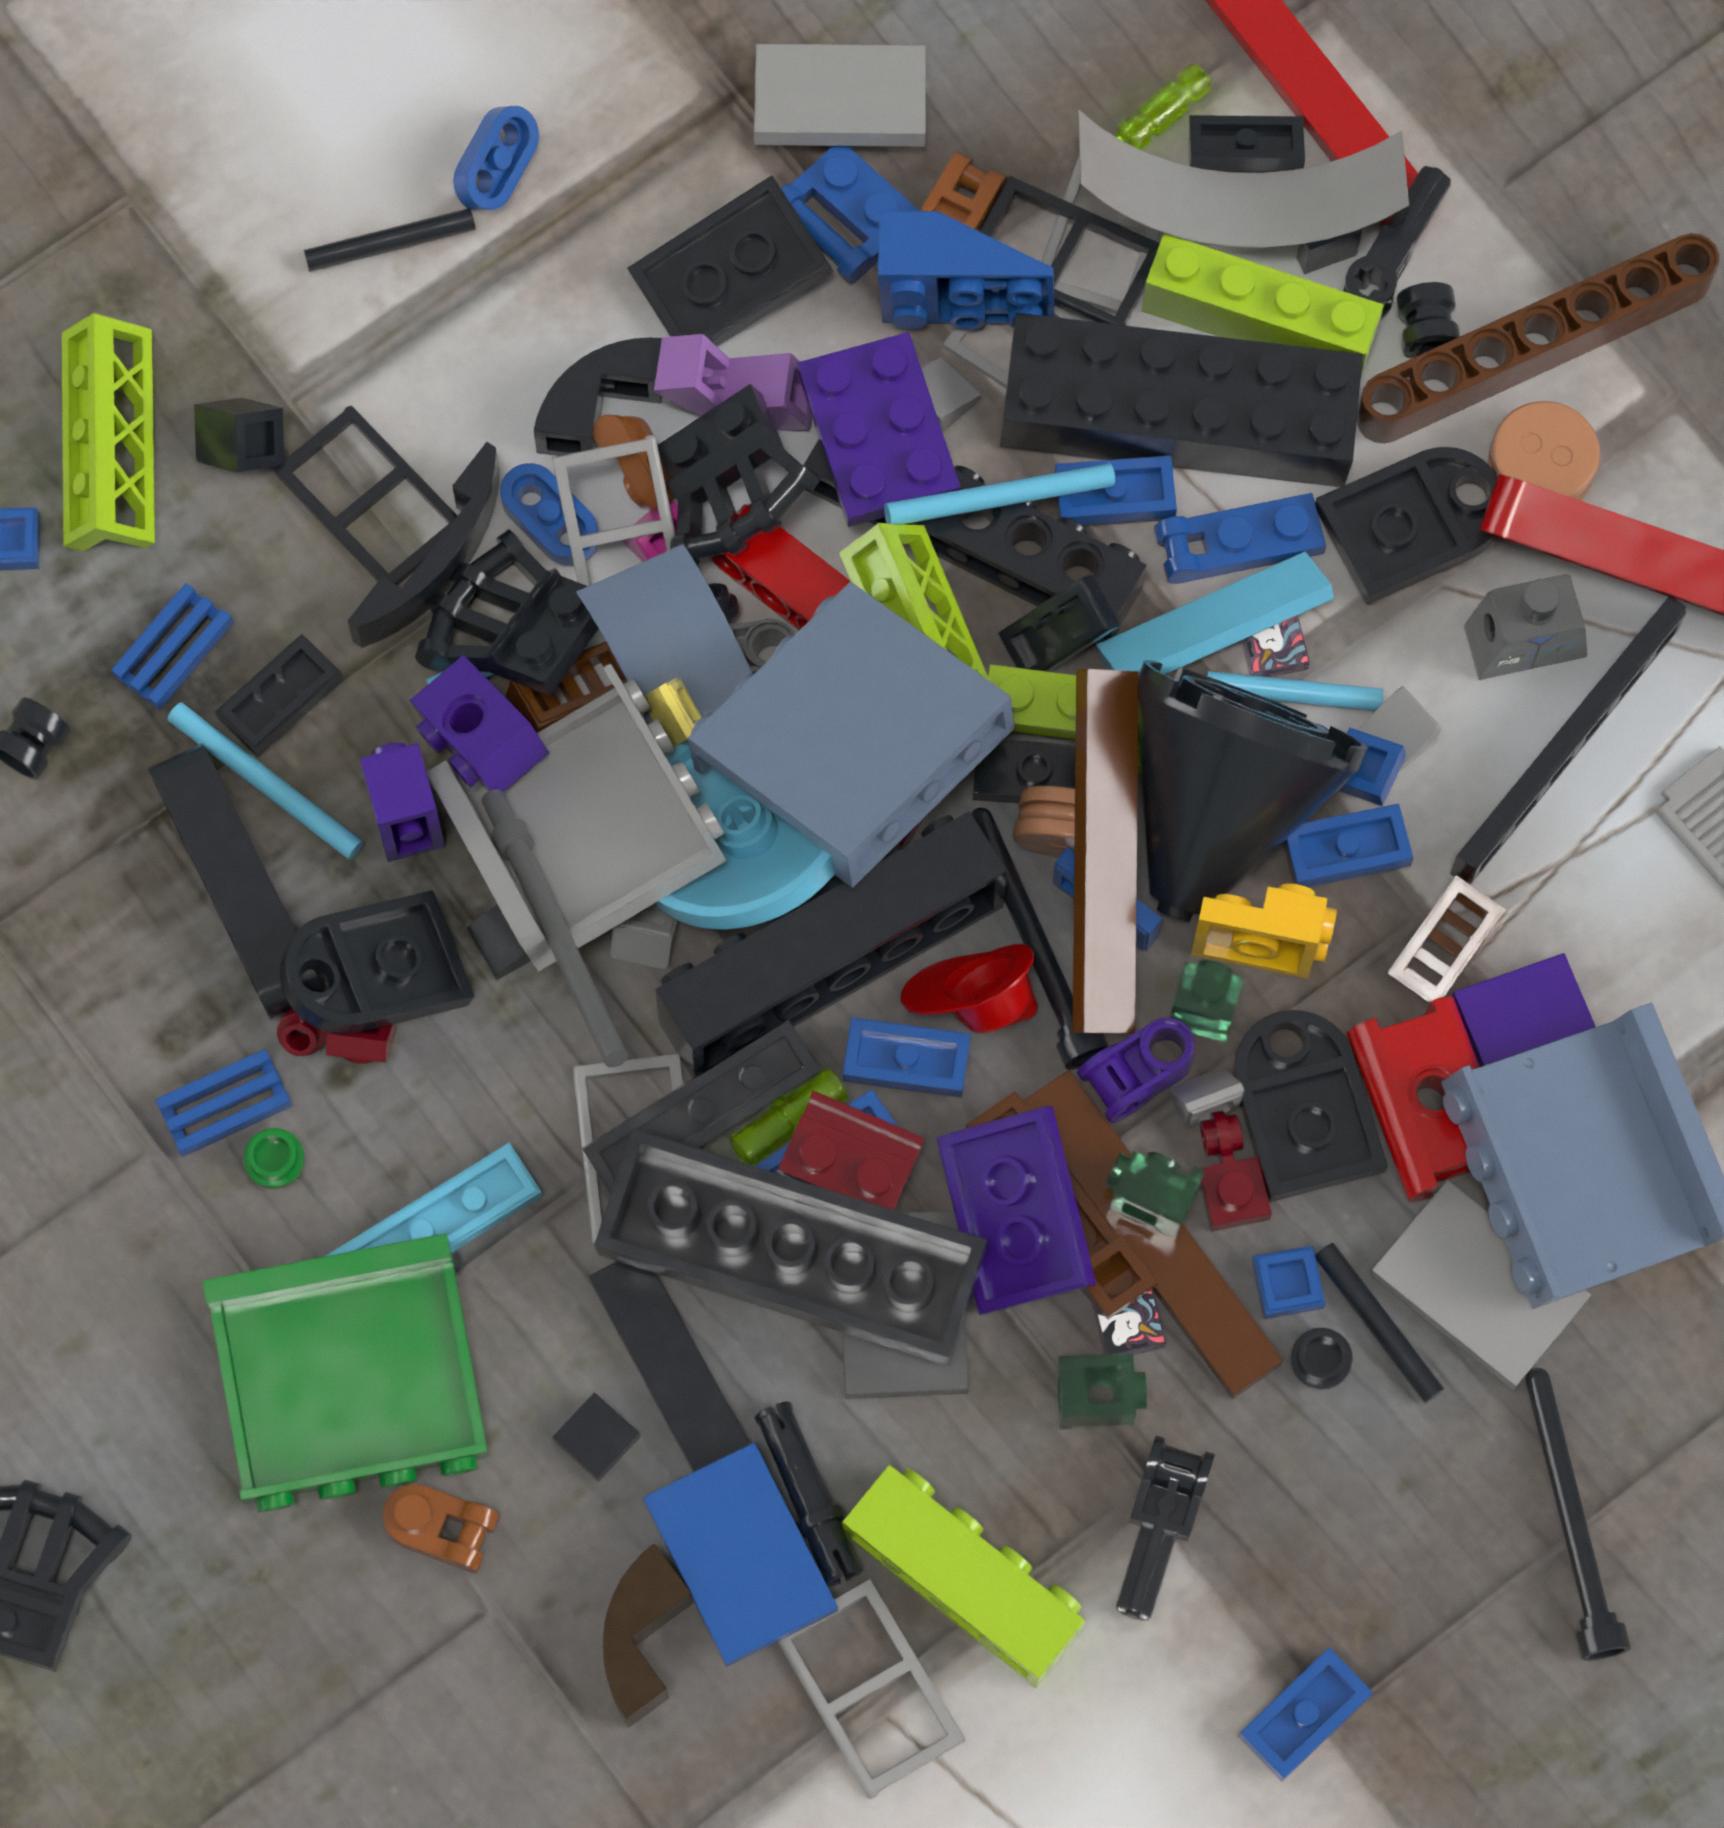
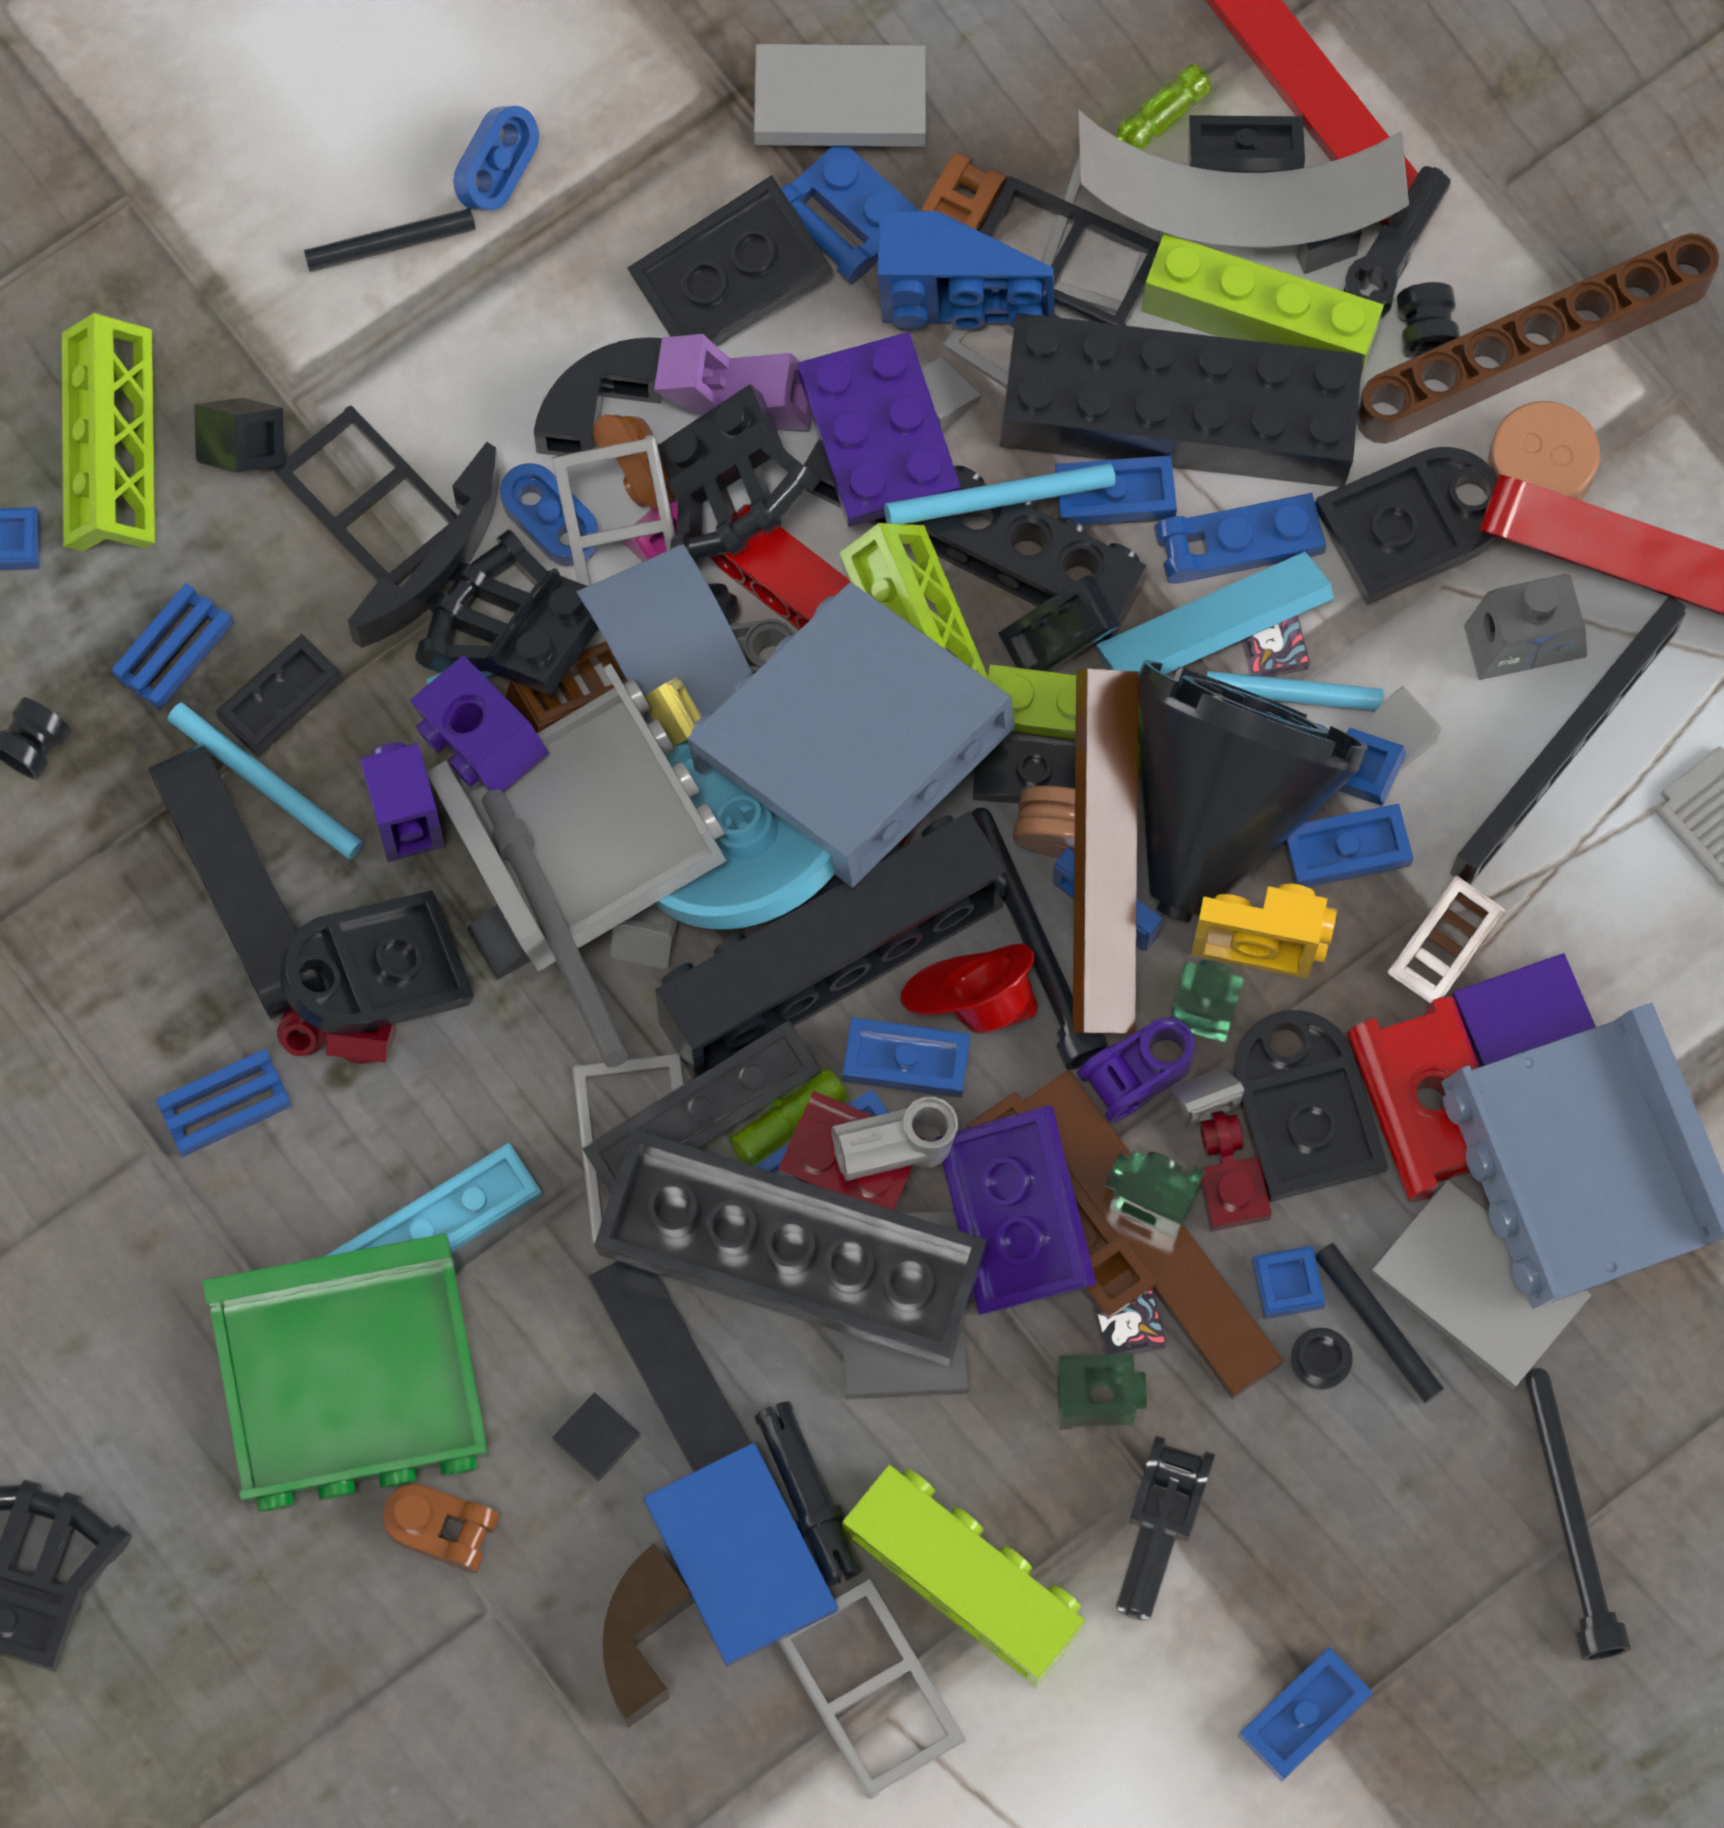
(273, 1158): green plate -> none
(889, 1141): none -> light grey piece

